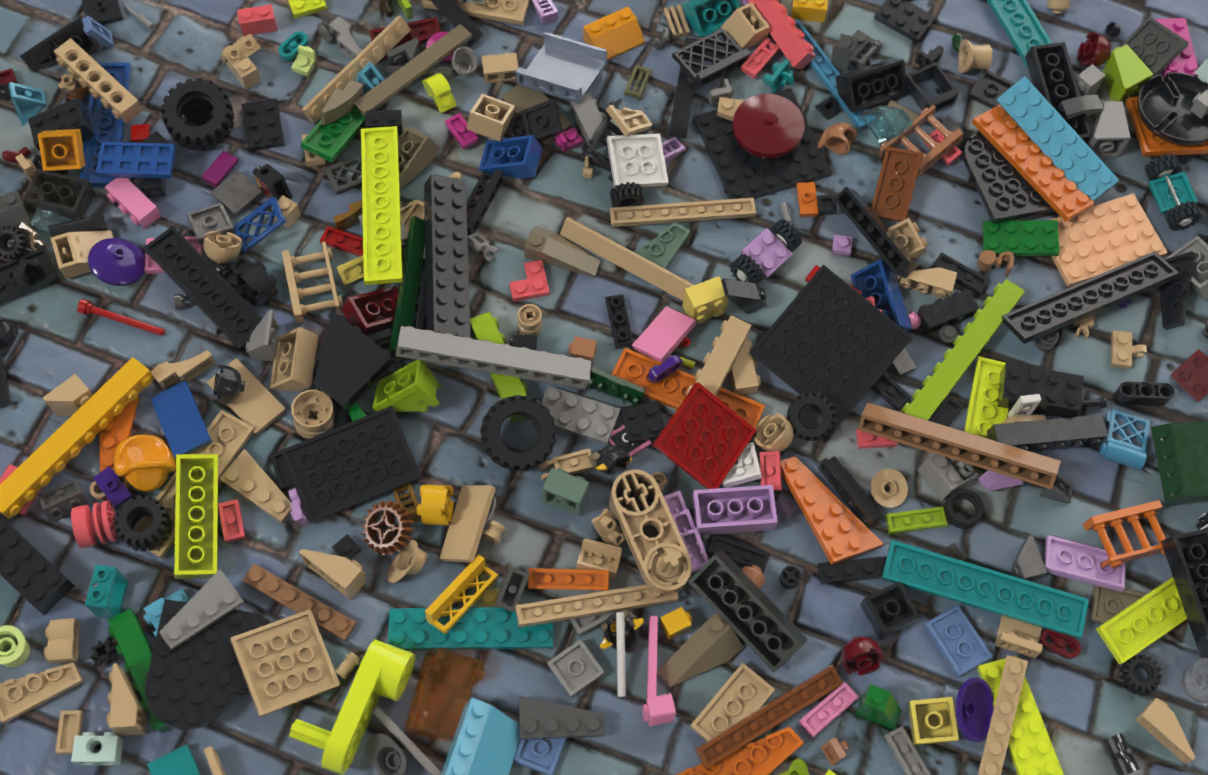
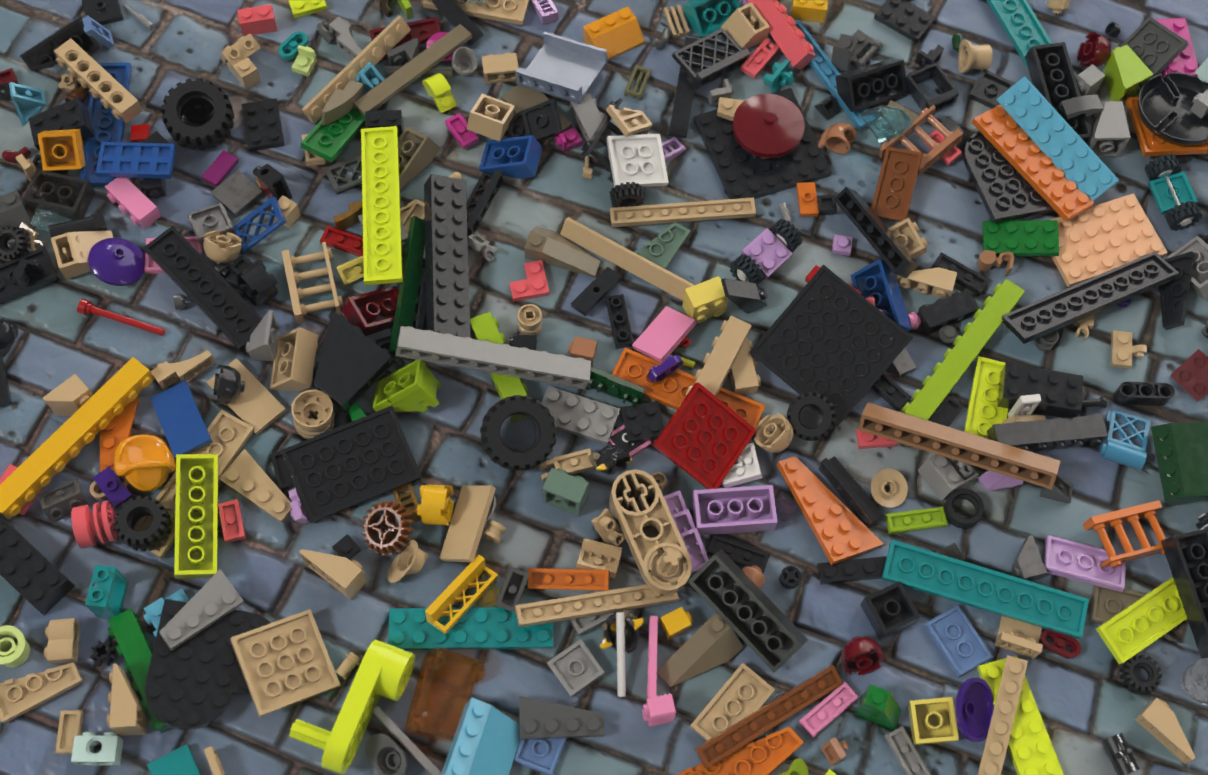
(299, 601): medium nougat plate -> none
(596, 291): none -> black tile
(771, 469): coral plate -> none

